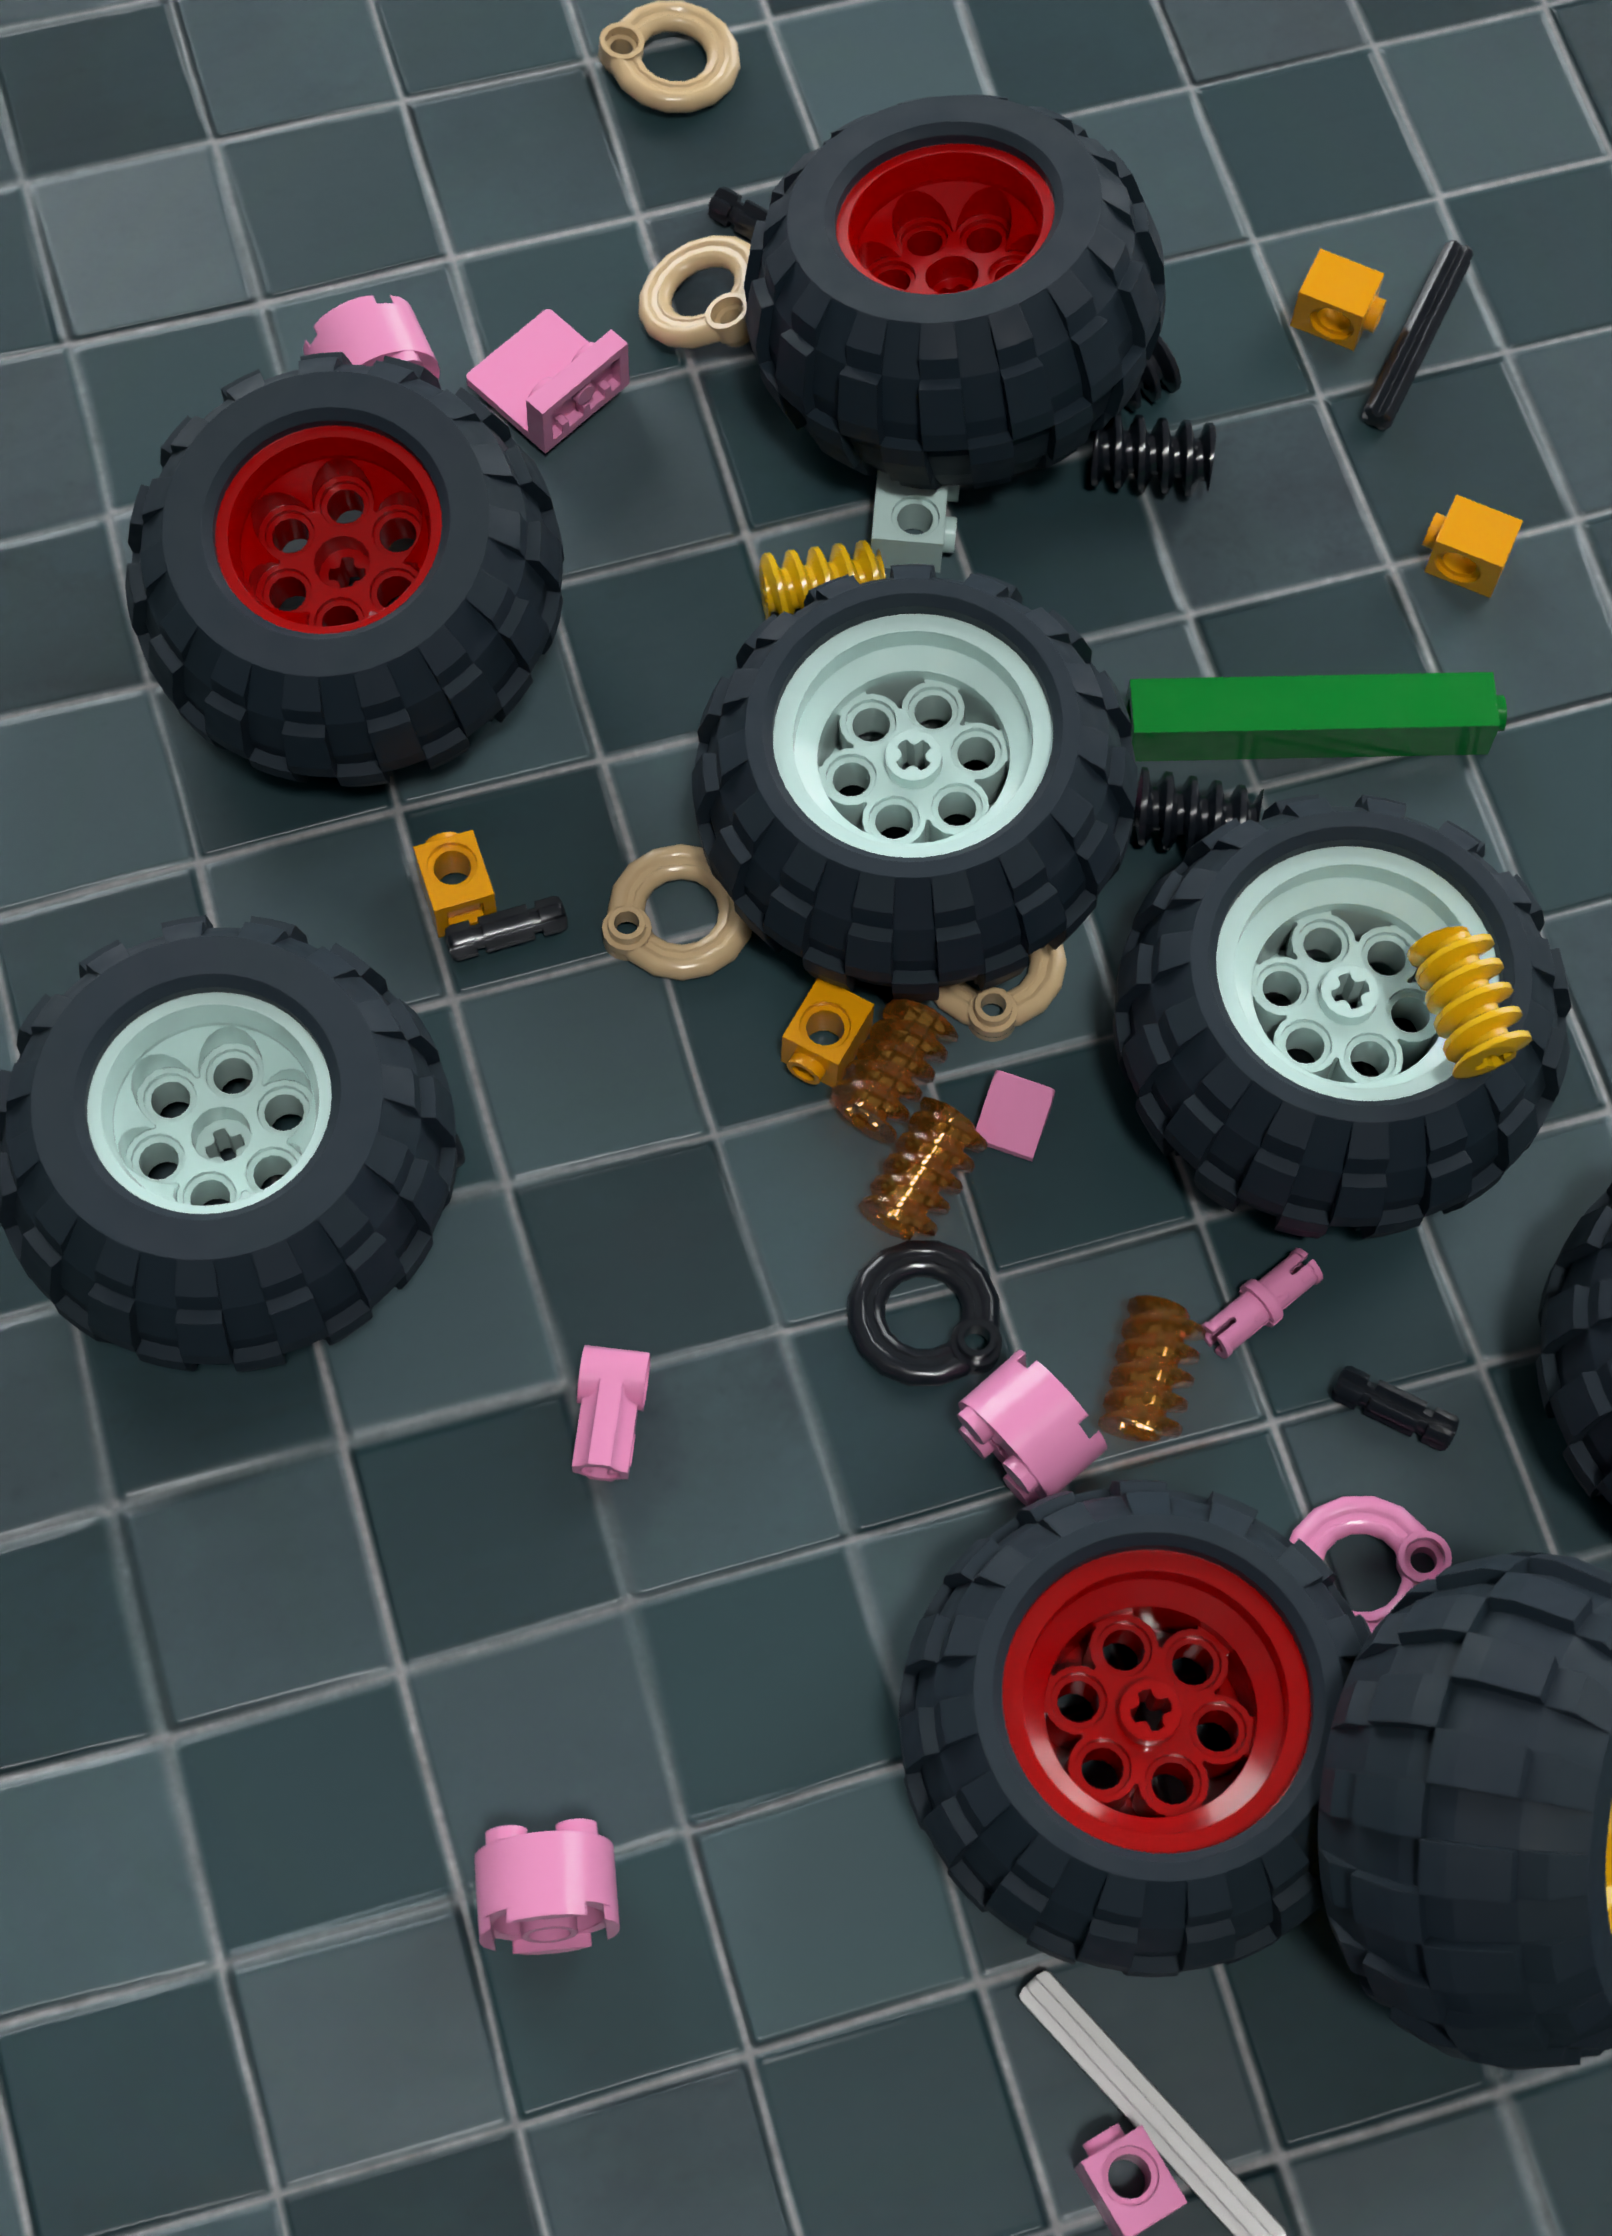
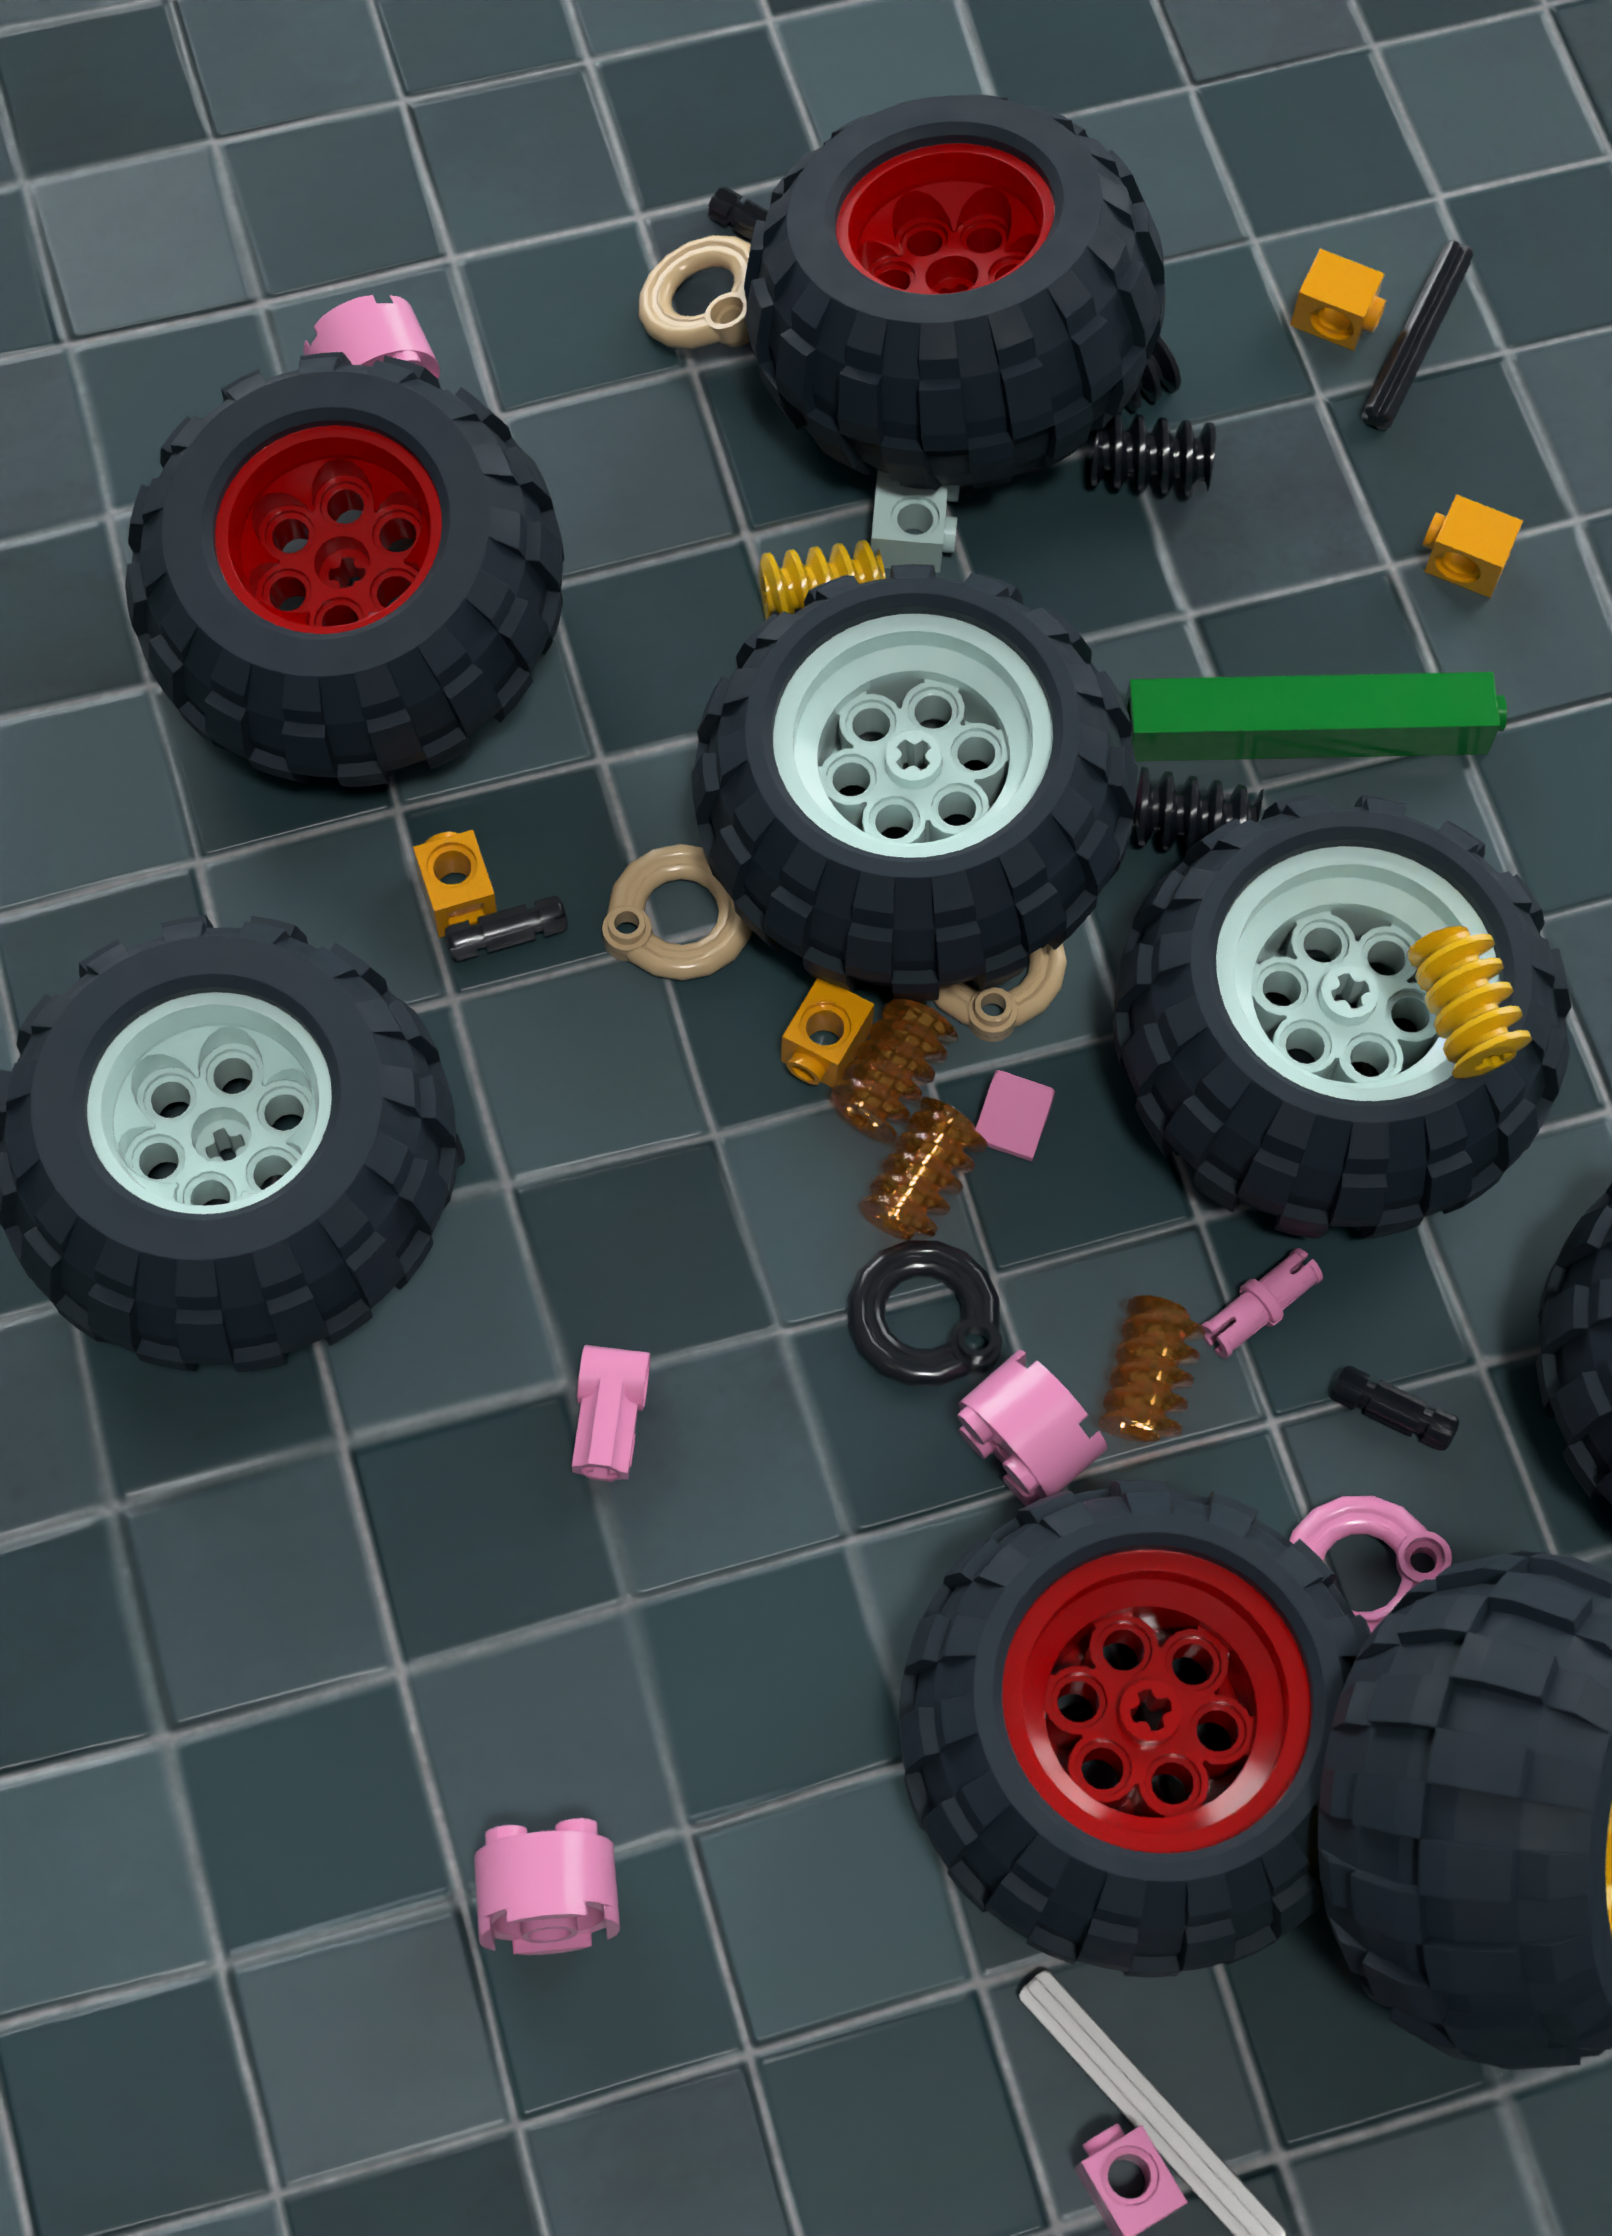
(551, 378): bright pink bracket -> none
(623, 48): tan piece -> none

